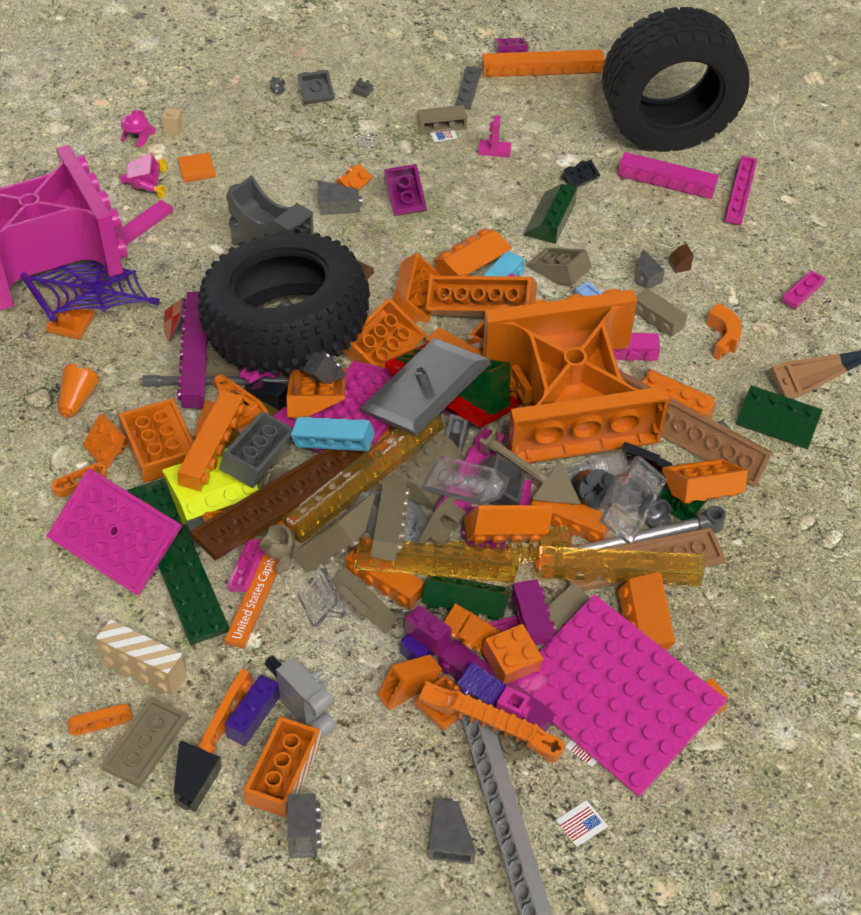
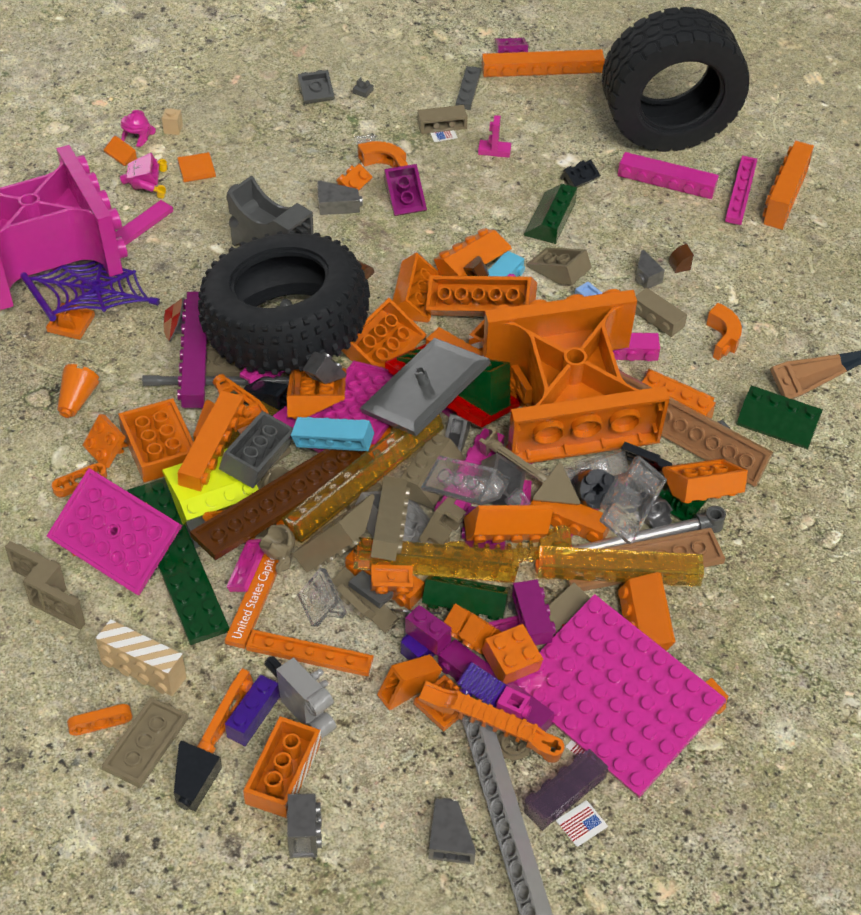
(45, 584): none -> dark tan bracket
(120, 151): none -> orange slope
(277, 85): dark grey plant -> none
(310, 652): none -> orange tile
(362, 584): none -> dark grey tile
(381, 152): none -> orange arch
(392, 578): none -> orange bracket
(476, 268): none -> reddish brown brick
(517, 497): none -> clear tile
(565, 789): none -> clear purple brick
(787, 184): none -> orange brick
(803, 289): dark pink plate -> none

